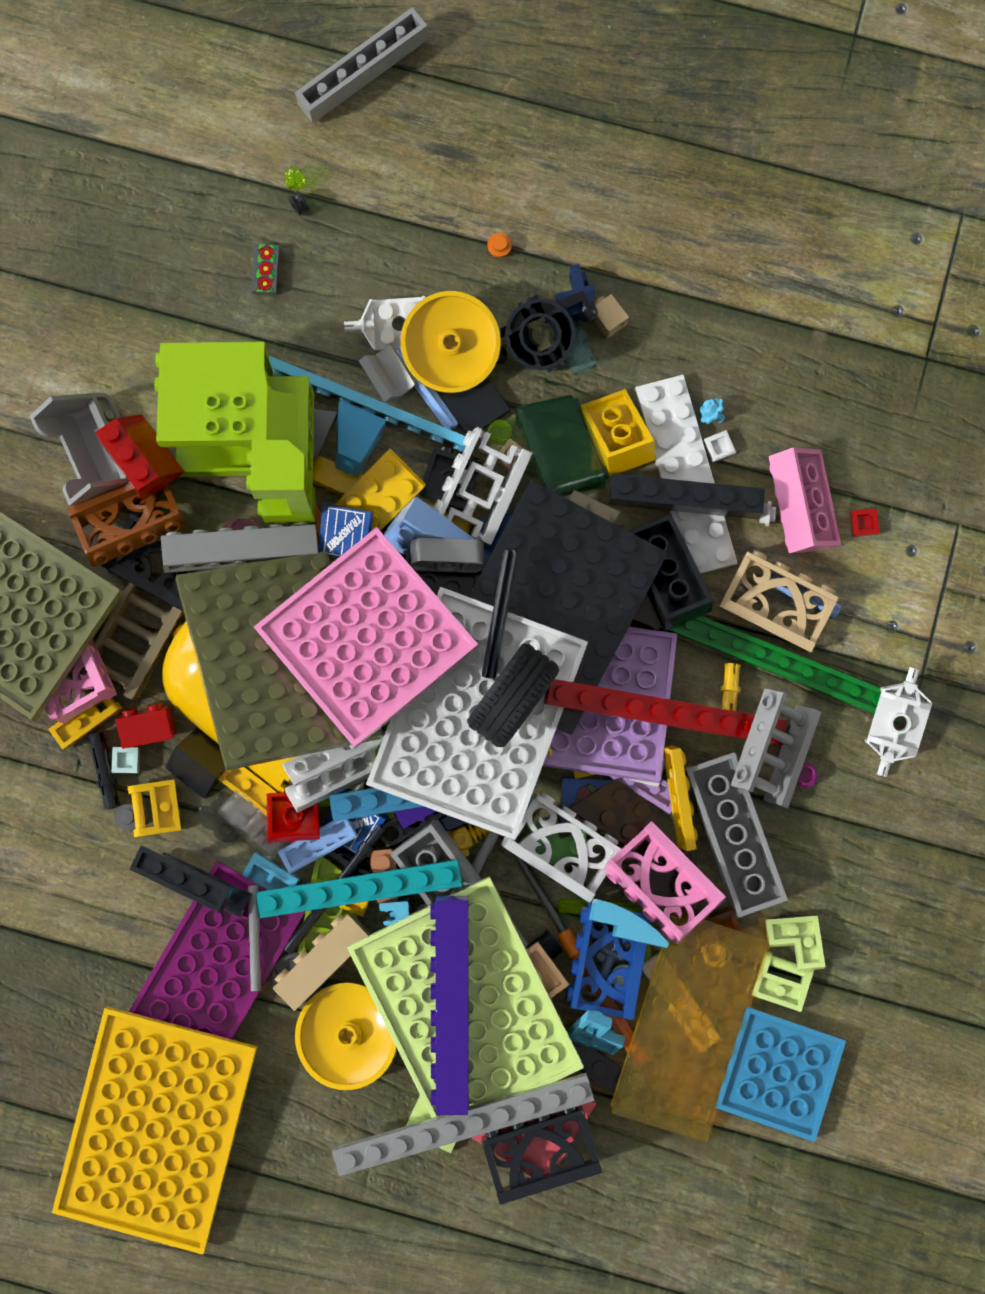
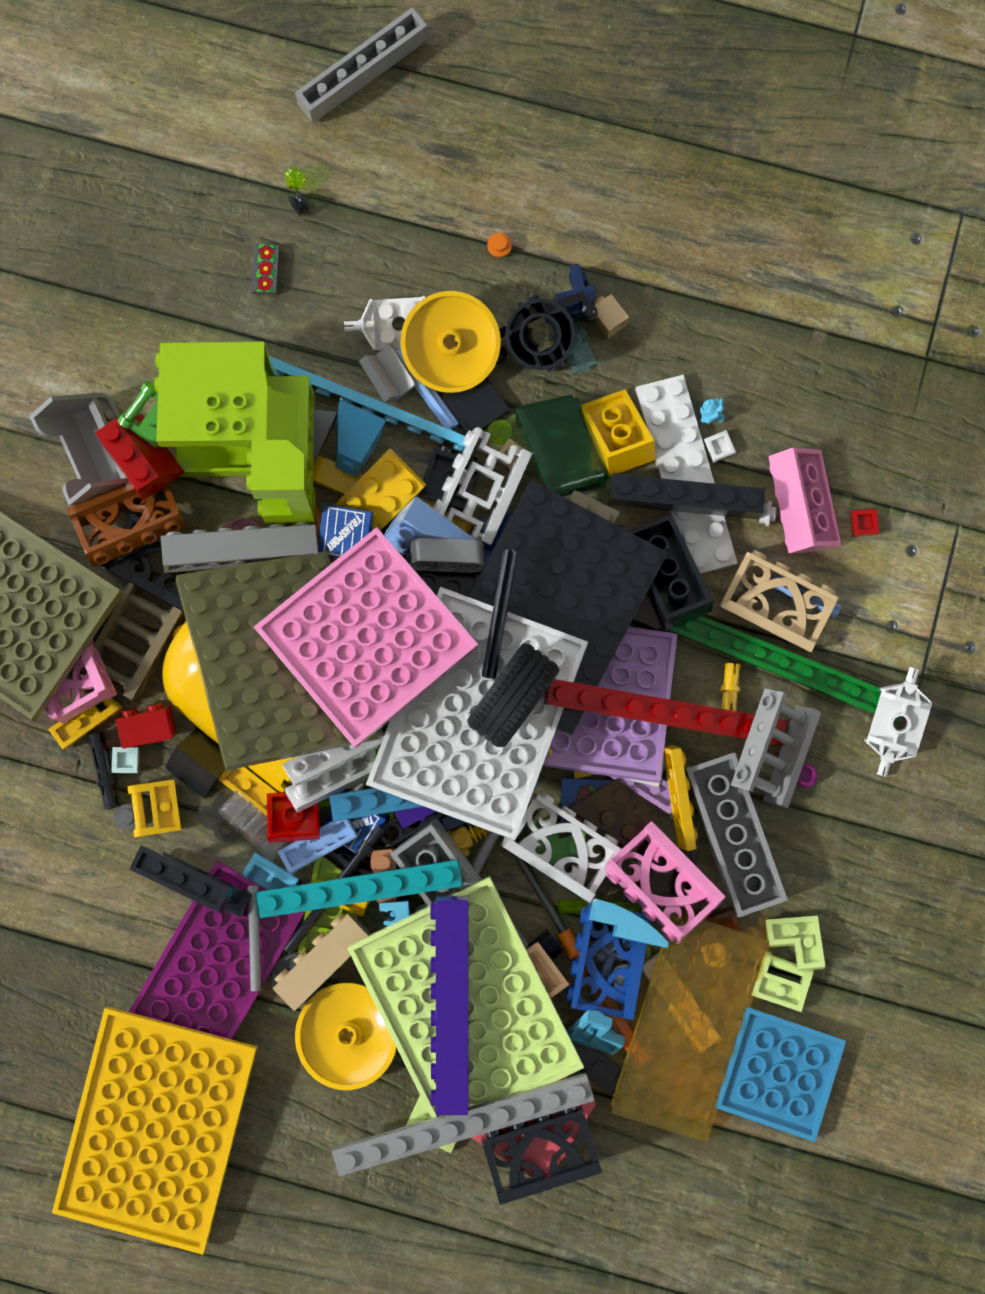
(148, 428): none -> bright green plate

